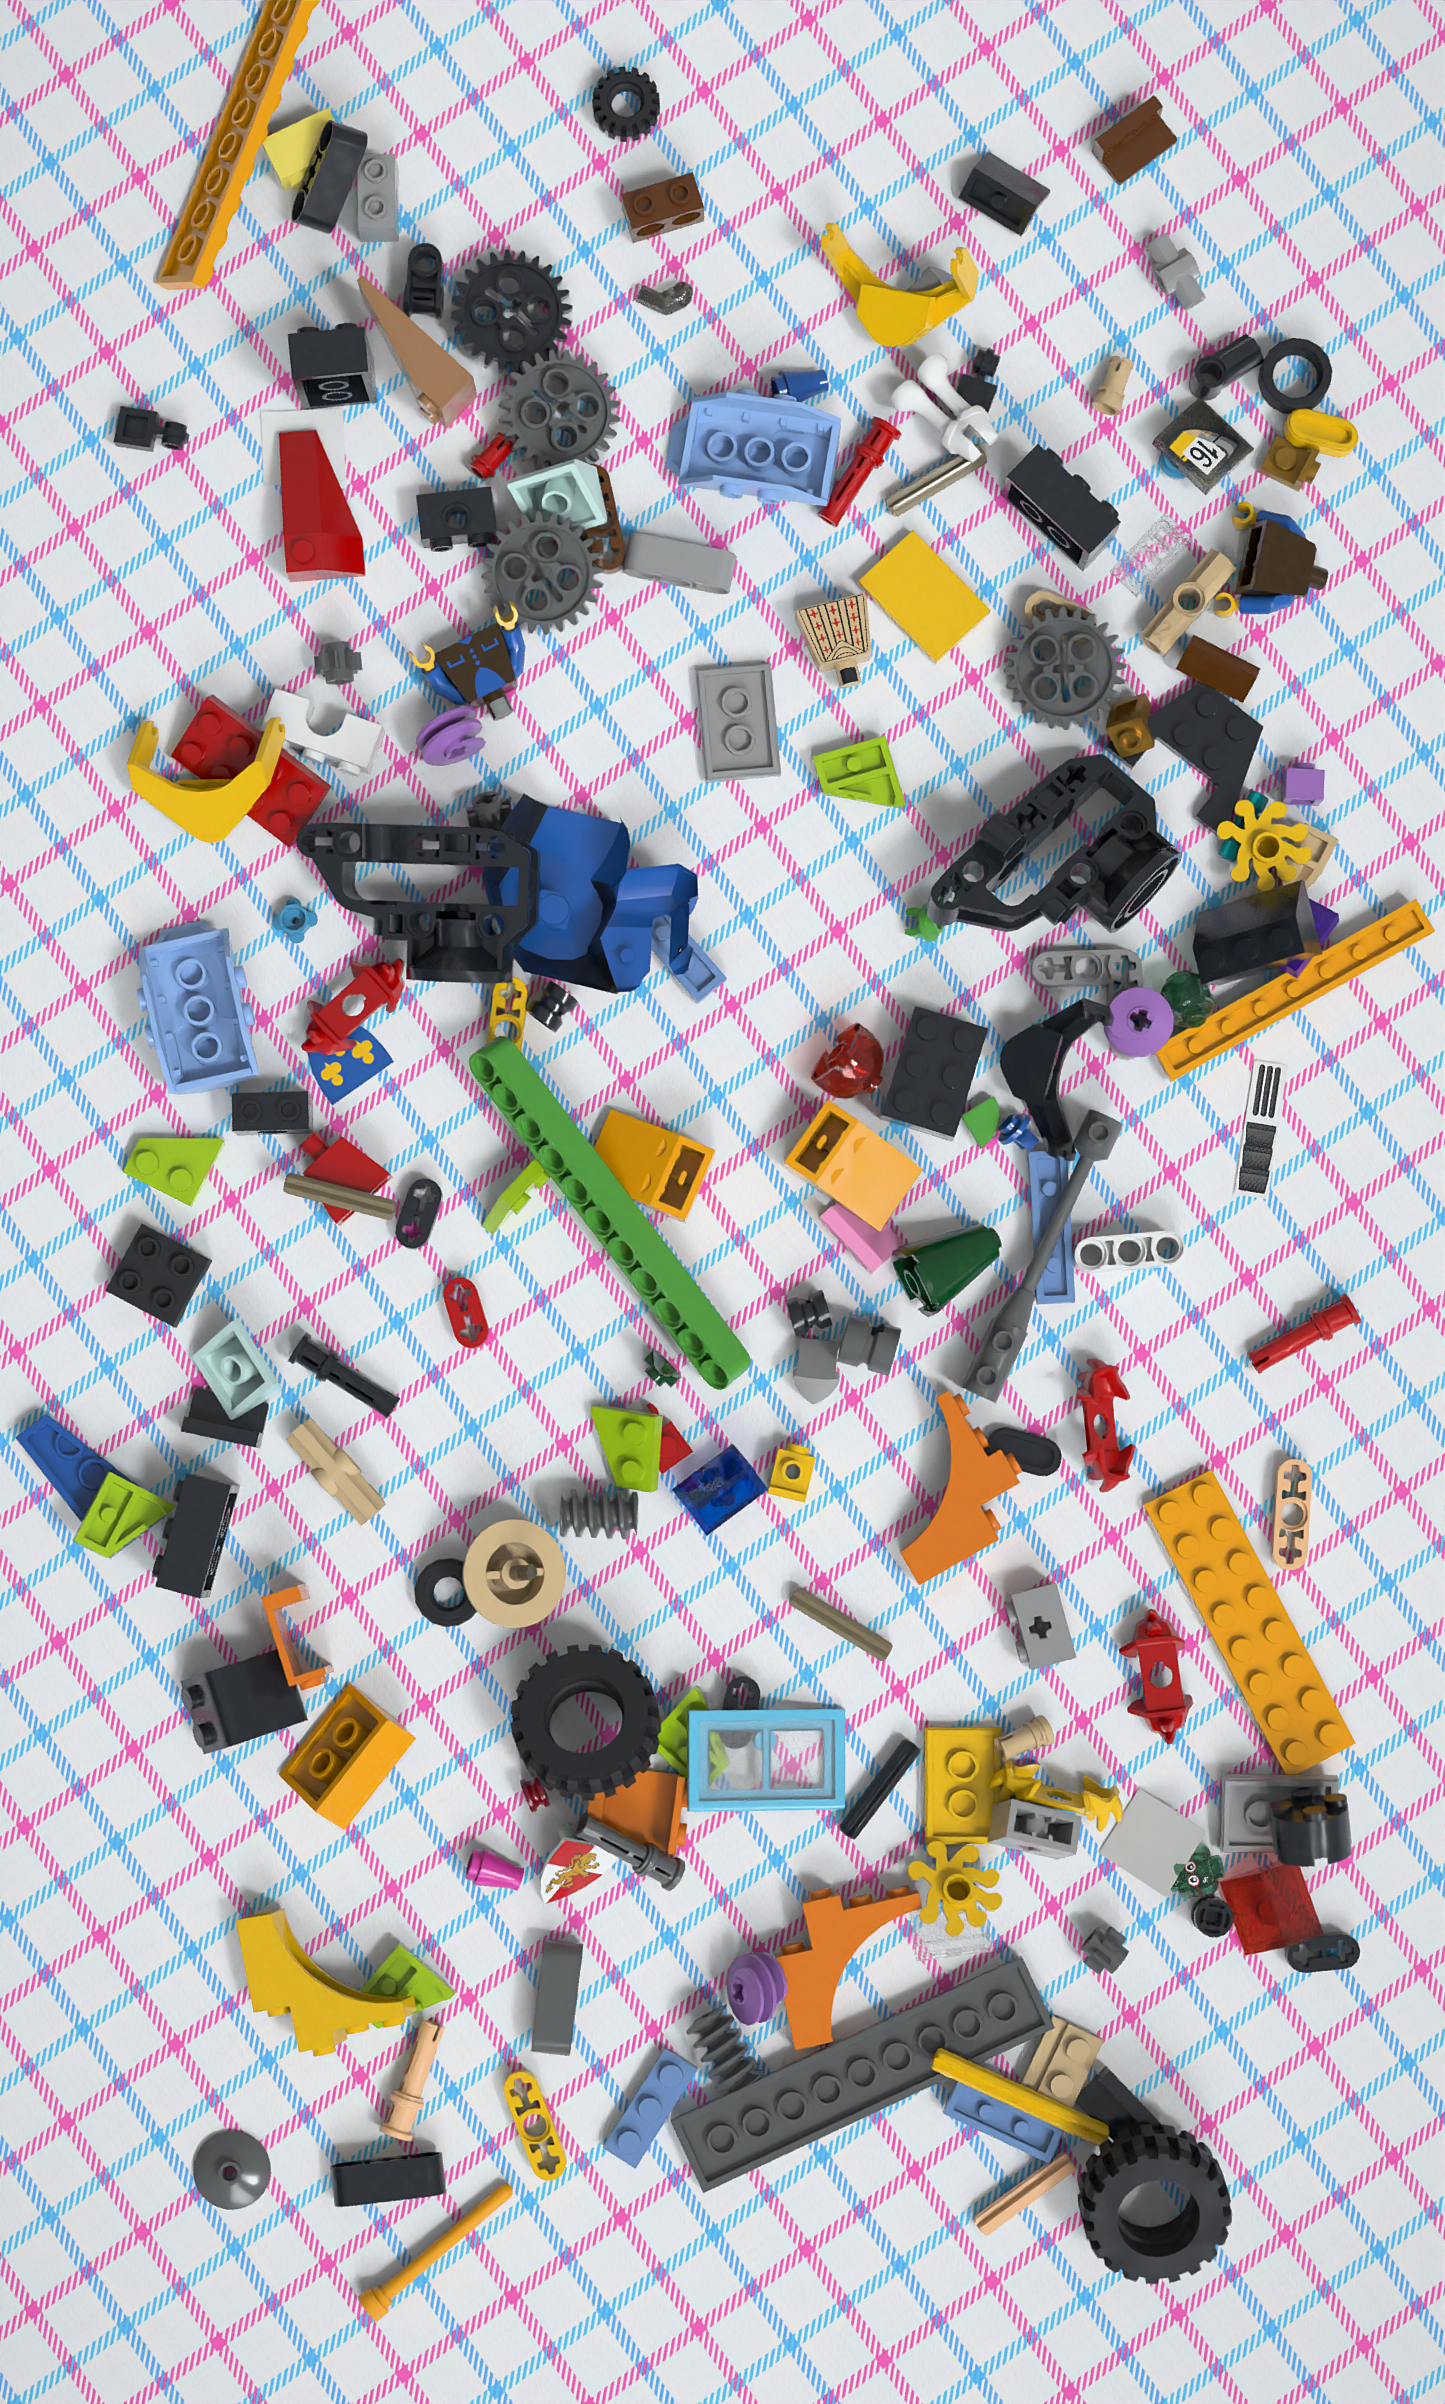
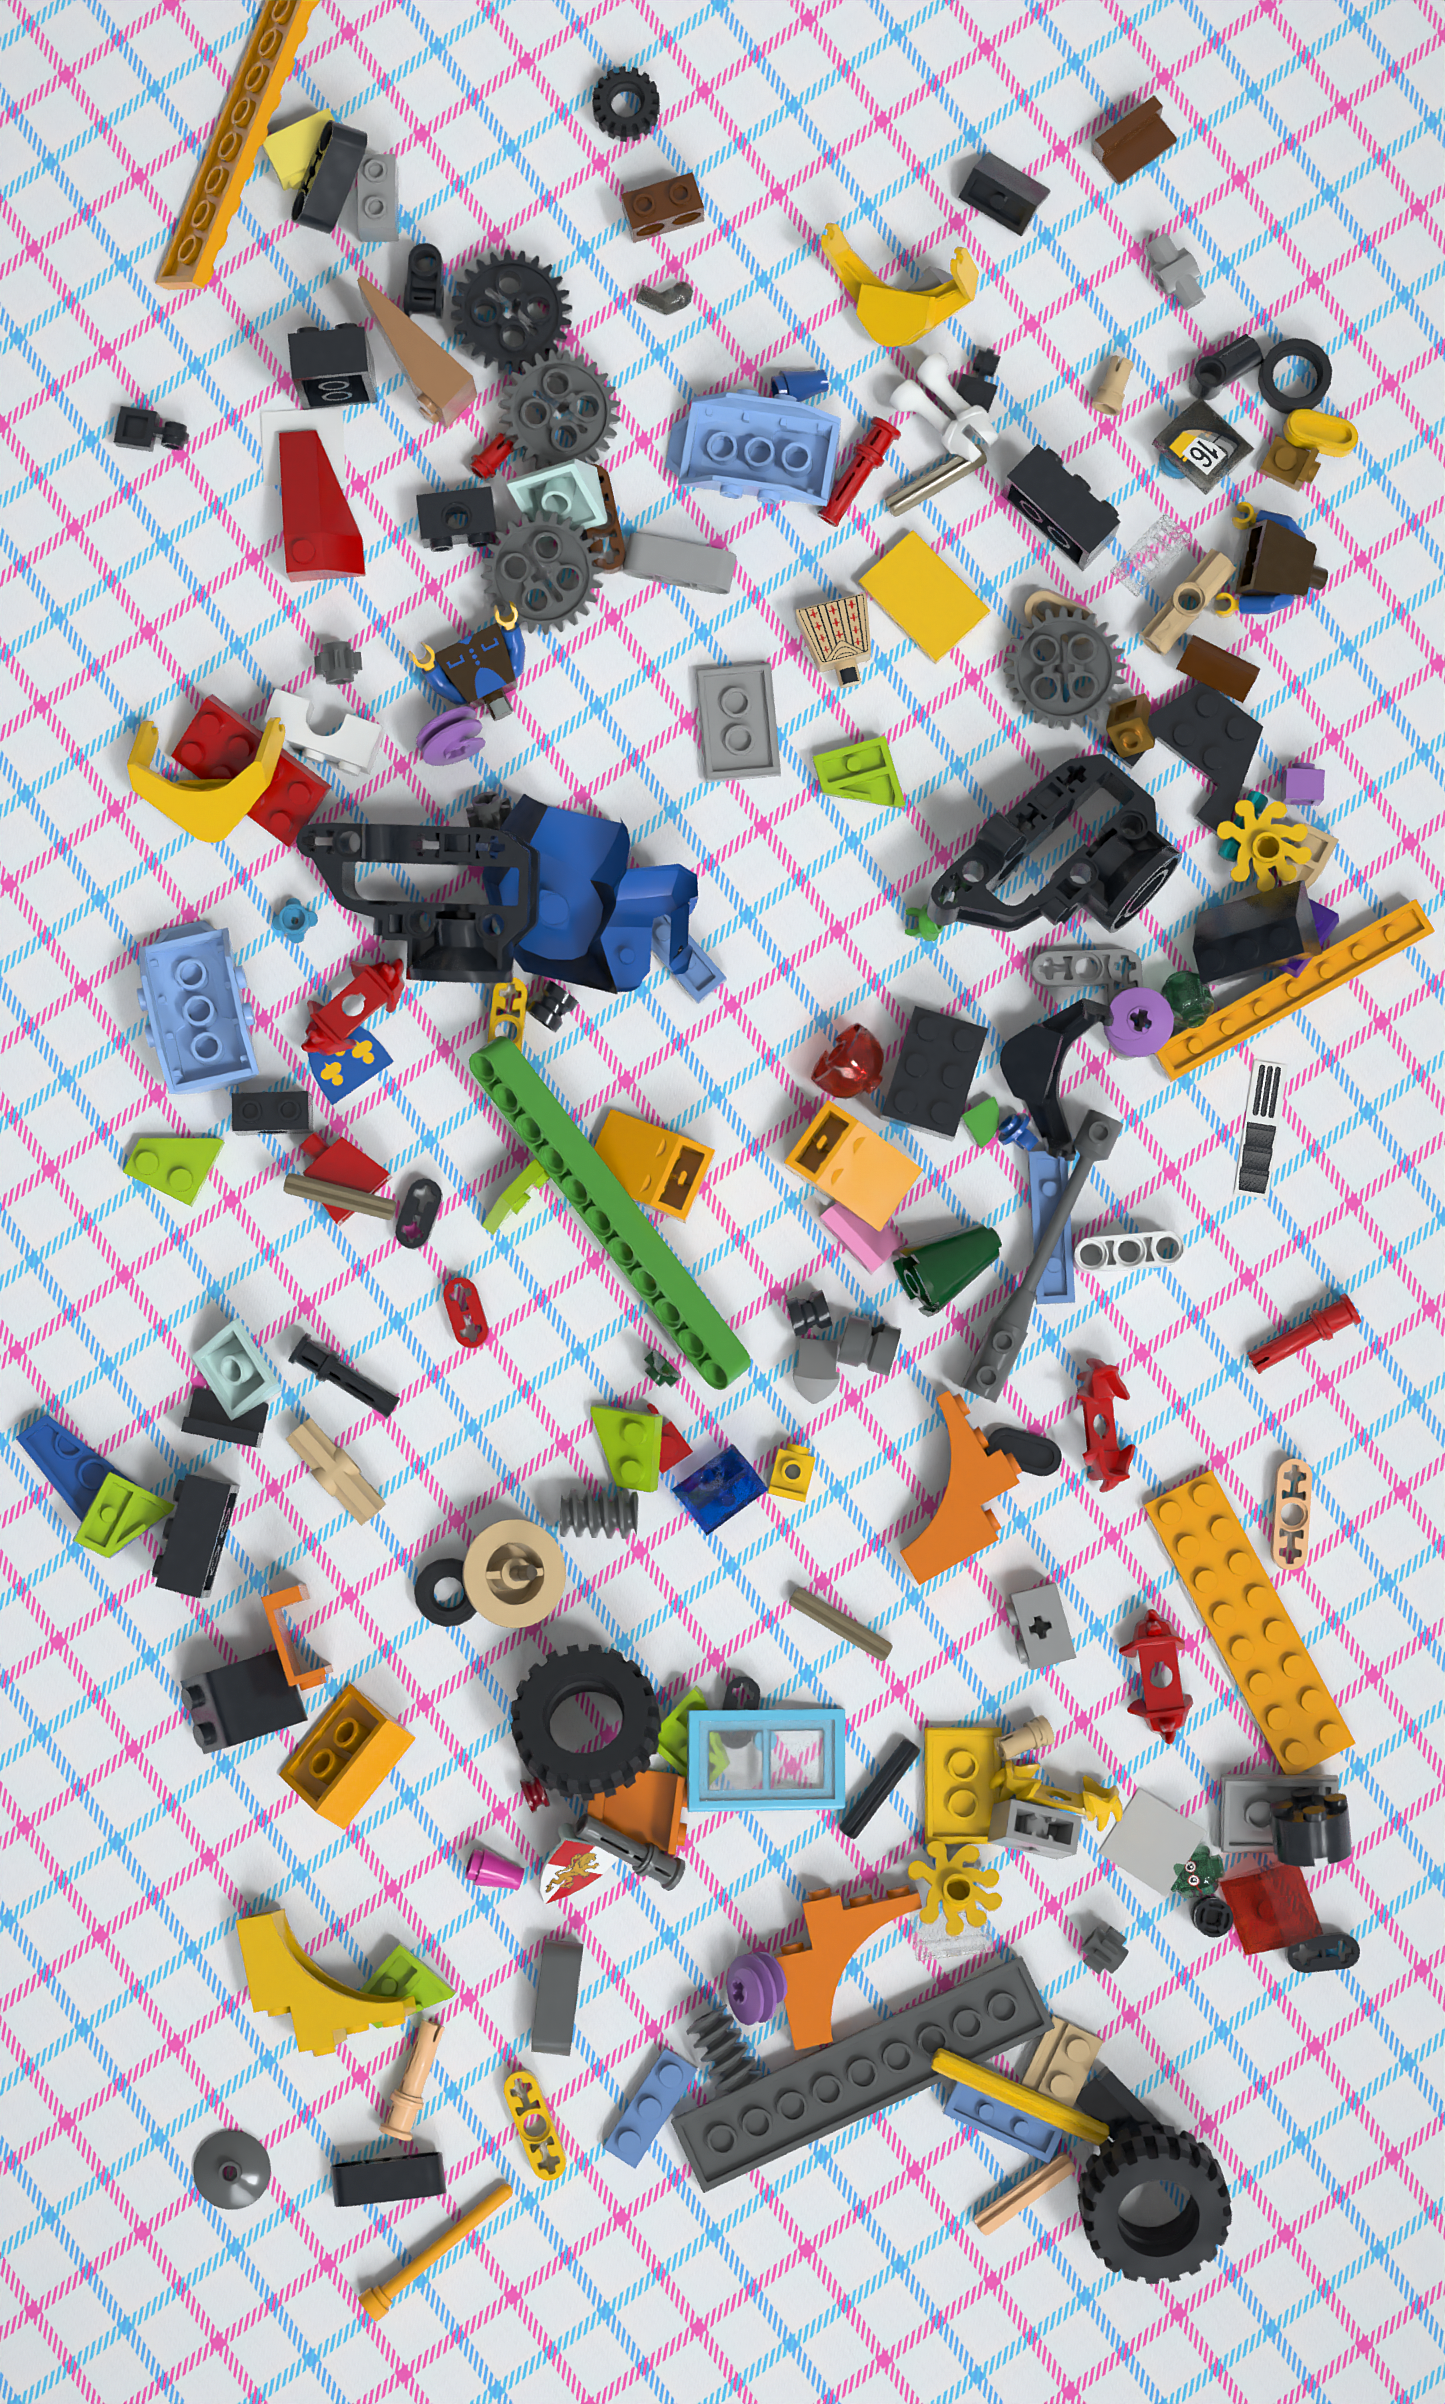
(158, 1275): black brick -> none

